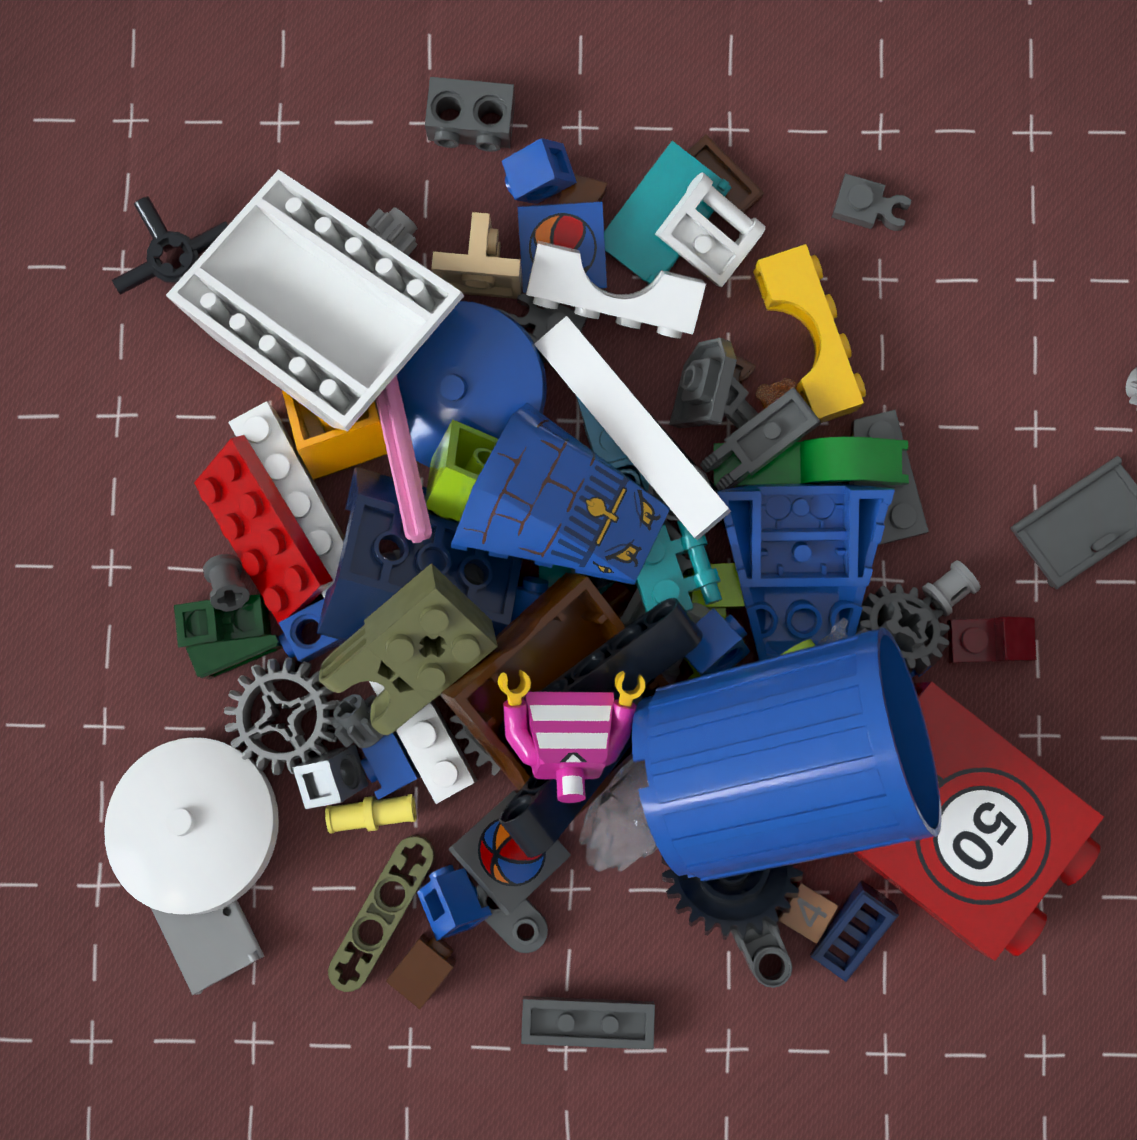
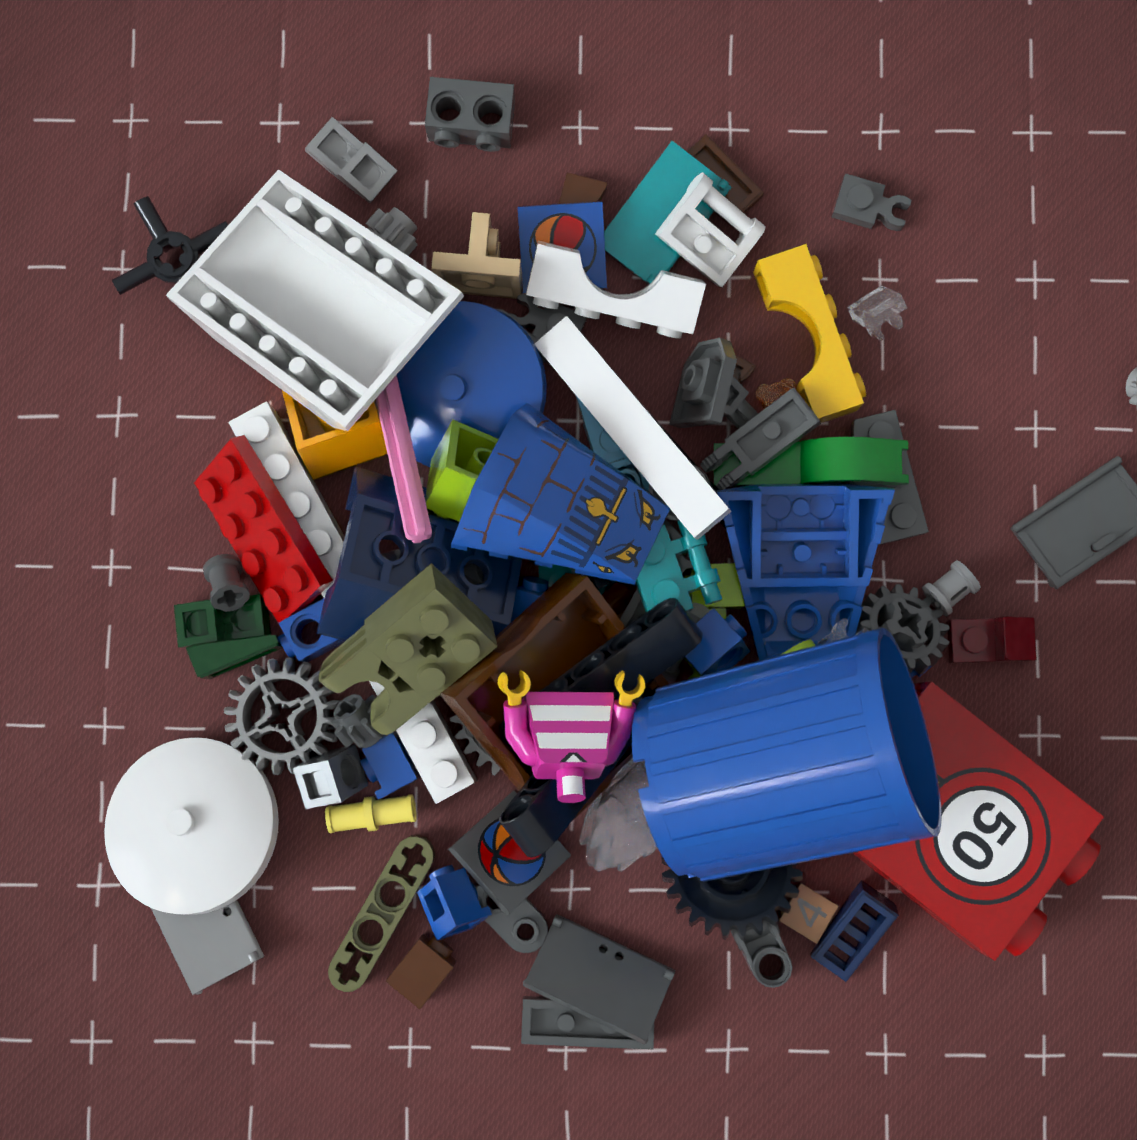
(350, 160): none -> light grey slope
(538, 171): blue brick -> none
(598, 981): none -> dark grey door
(876, 308): none -> clear tile

